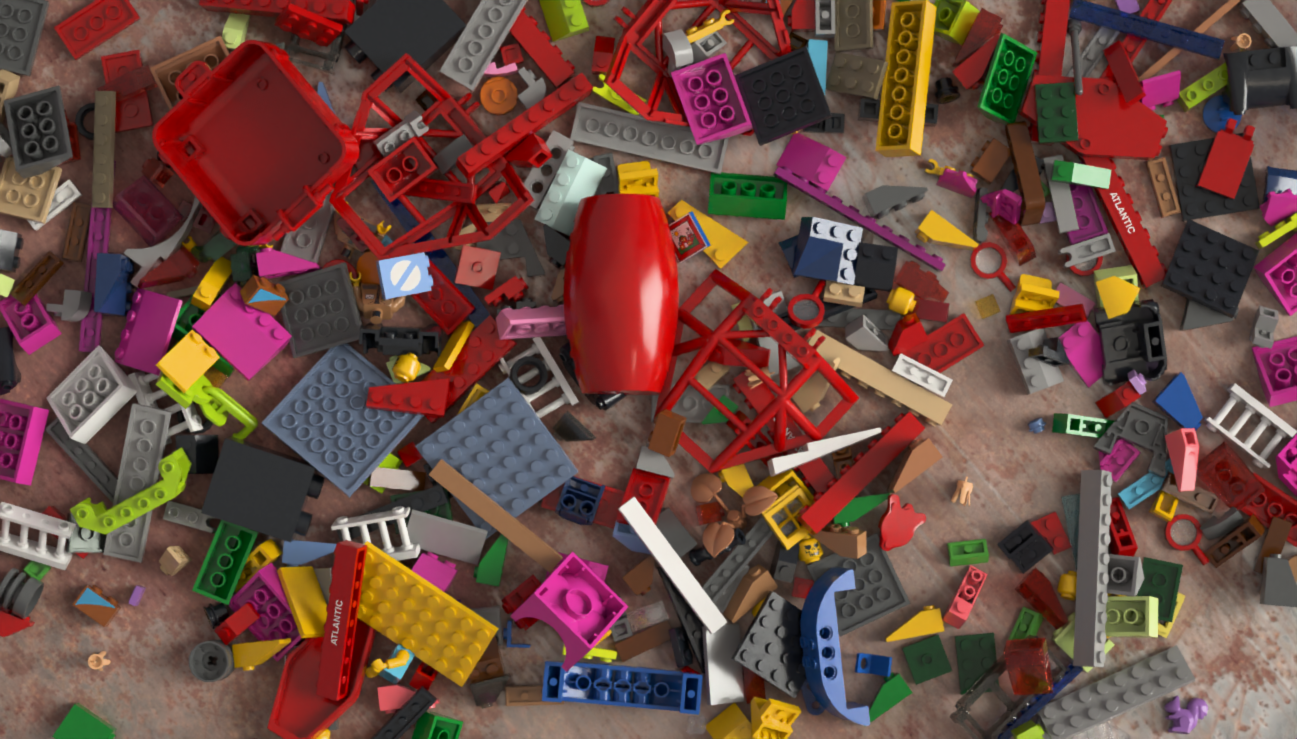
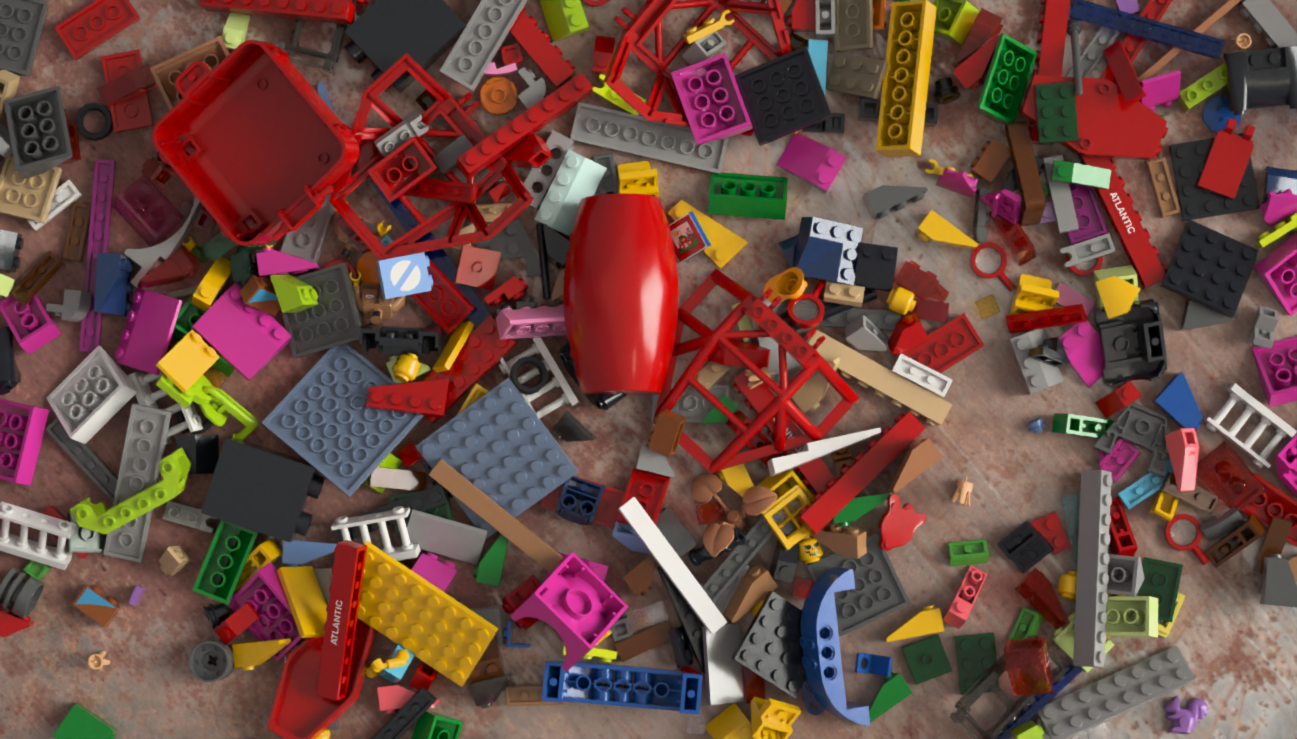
(103, 149): dark tan plate -> none
(293, 293): none -> lime slope
(308, 25): red plate -> none
(543, 261): none -> black bar
(678, 50): light grey brick -> none
(787, 284): none -> light orange piece
(866, 222): magenta plate -> none
(1137, 381): lavender plate -> none

